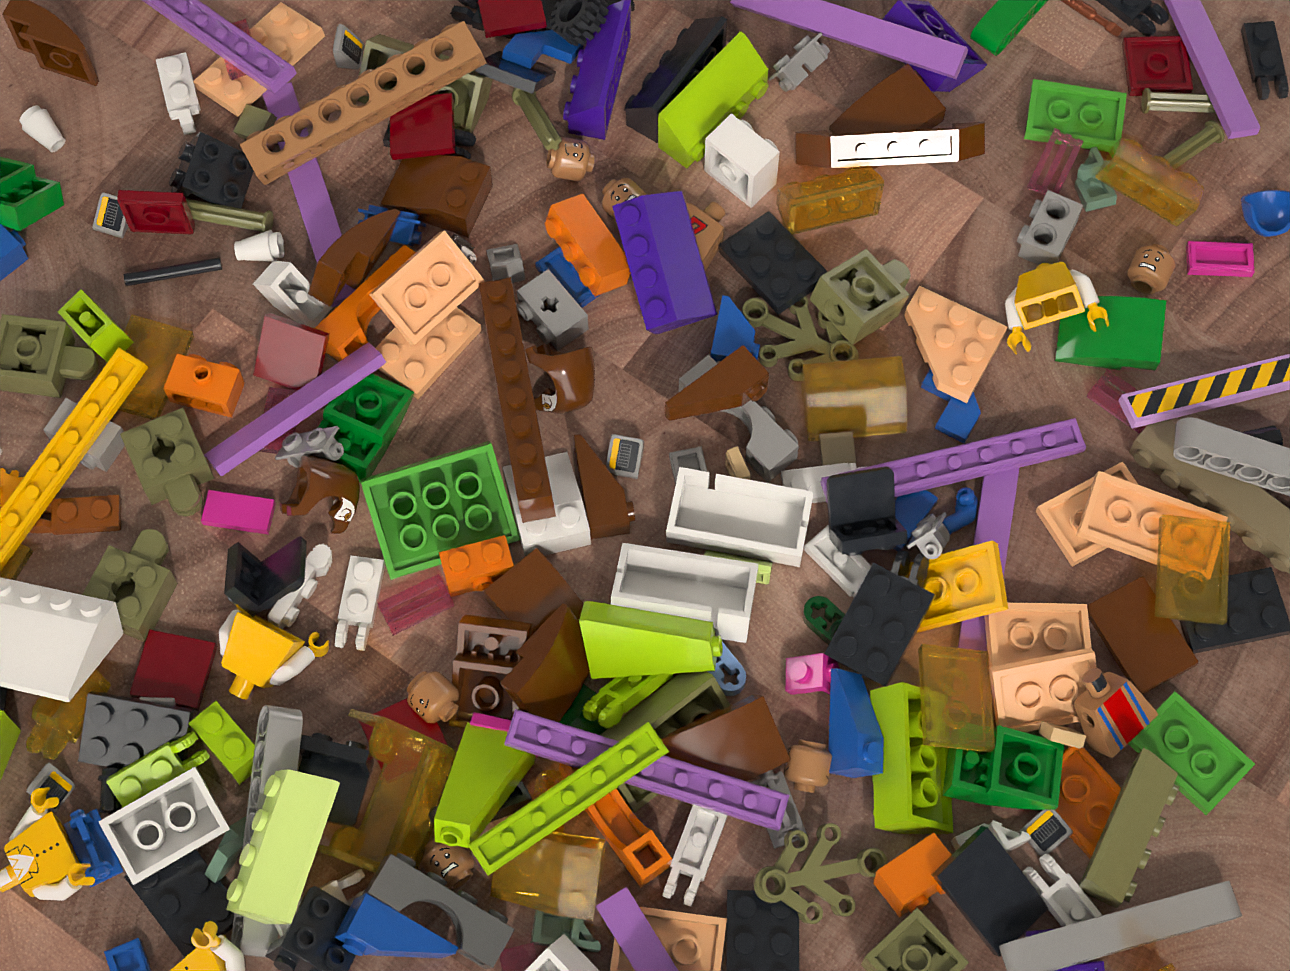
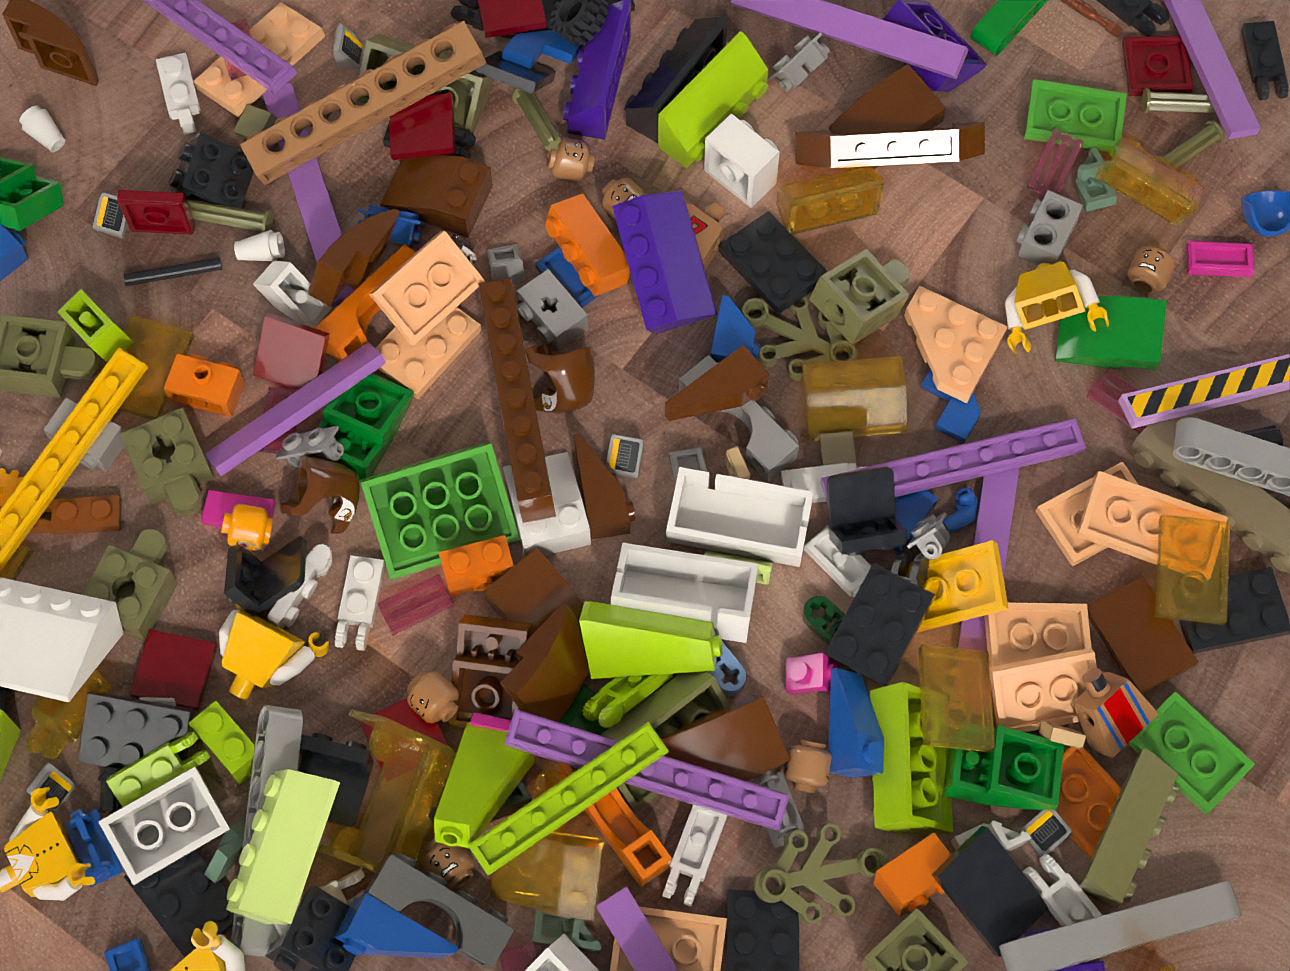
(247, 526): none -> light orange head

